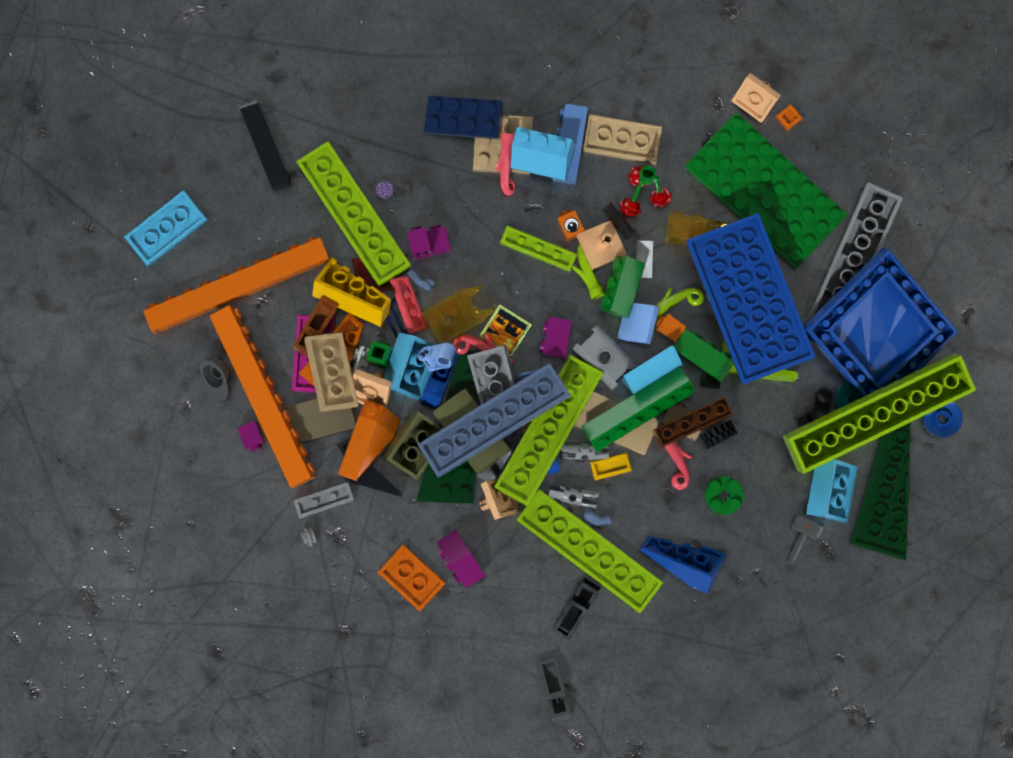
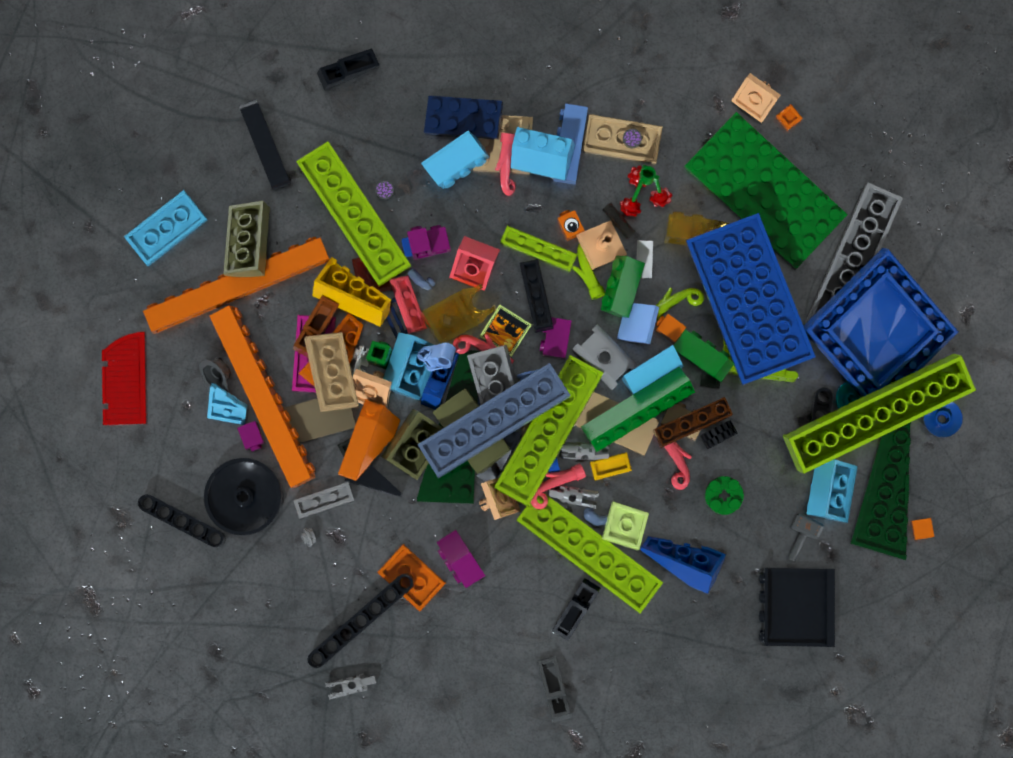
(125, 381): none -> red piece
(172, 518): none -> black beam
(225, 406): none -> medium azure wing
(242, 496): none -> black dish
(246, 240): none -> olive slope
(347, 68): none -> black slope
(352, 623): none -> black beam
(359, 680): none -> light grey hinge
(407, 249): none -> blue tile
(456, 160): none -> medium azure slope
(474, 263): none -> coral slope
(536, 296): none -> black tile
(556, 479): none -> coral plant
(625, 526): none -> yellowish green tile
(632, 138): none -> dark grey tile
(797, 607): none -> black panel
(922, 528): none -> orange tile

